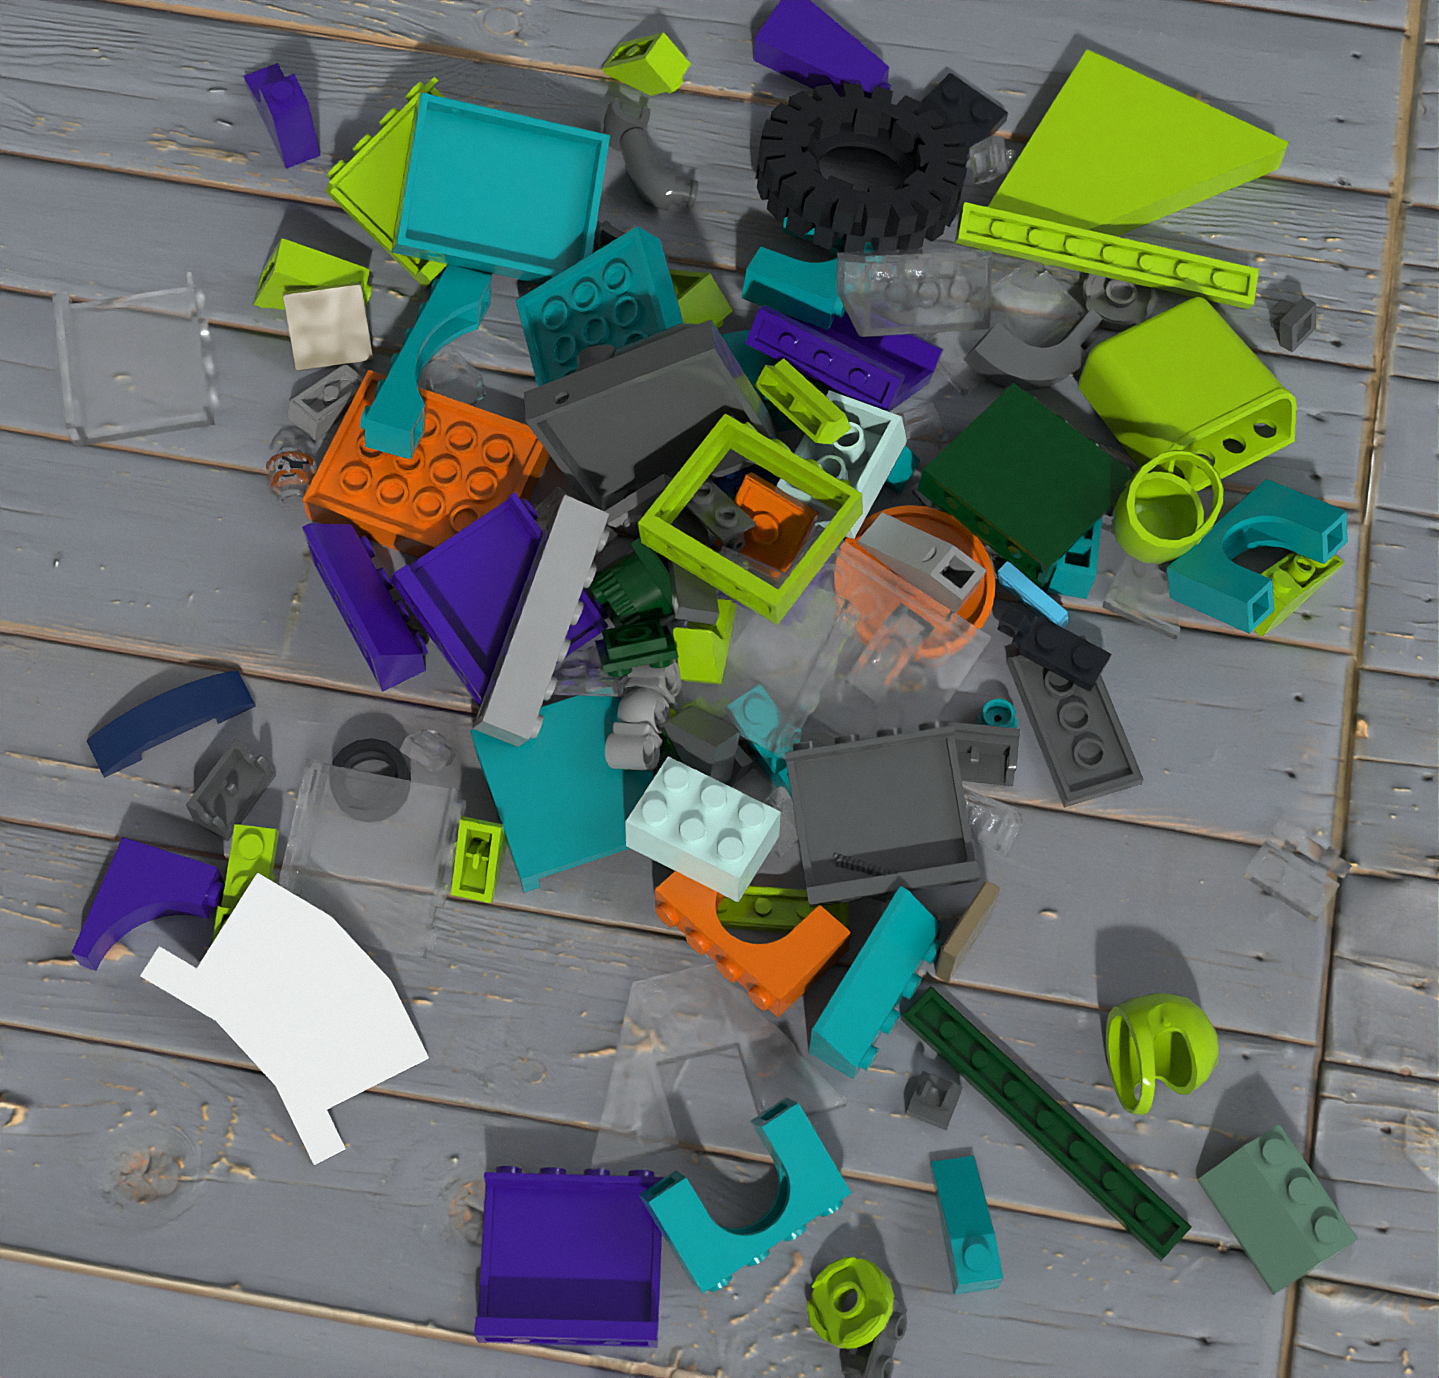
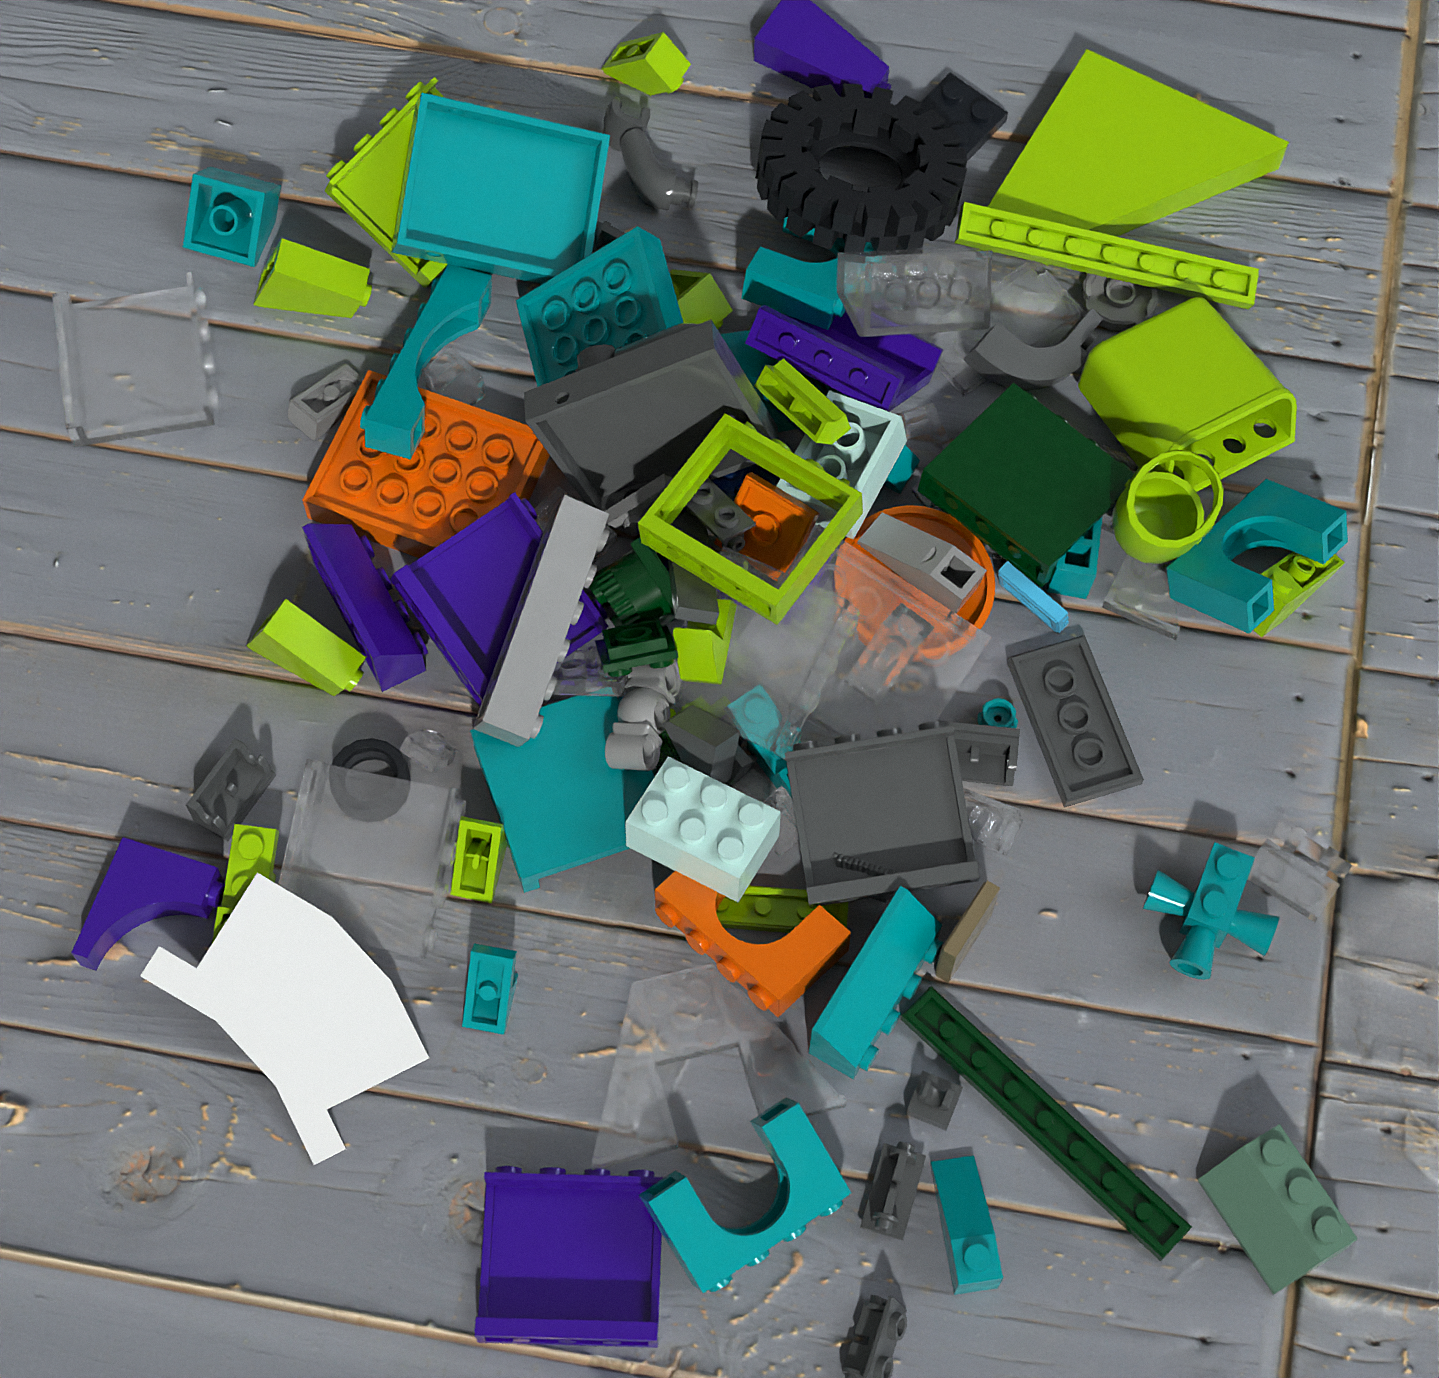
(168, 716): dark blue slope -> none
(230, 215): none -> teal slope
(284, 114): dark purple arch -> none
(289, 477): clear head -> none
(307, 649): none -> lime slope
(328, 325): tile -> none
(490, 988): none -> teal slope
(869, 1314): lime tile -> none
(893, 1190): none -> dark grey hinge
(990, 160): clear tile -> none
(1055, 648): black hinge -> none
(1161, 1040): lime piece -> none
(1211, 911): none -> teal brick
(1294, 321): dark grey tile -> none

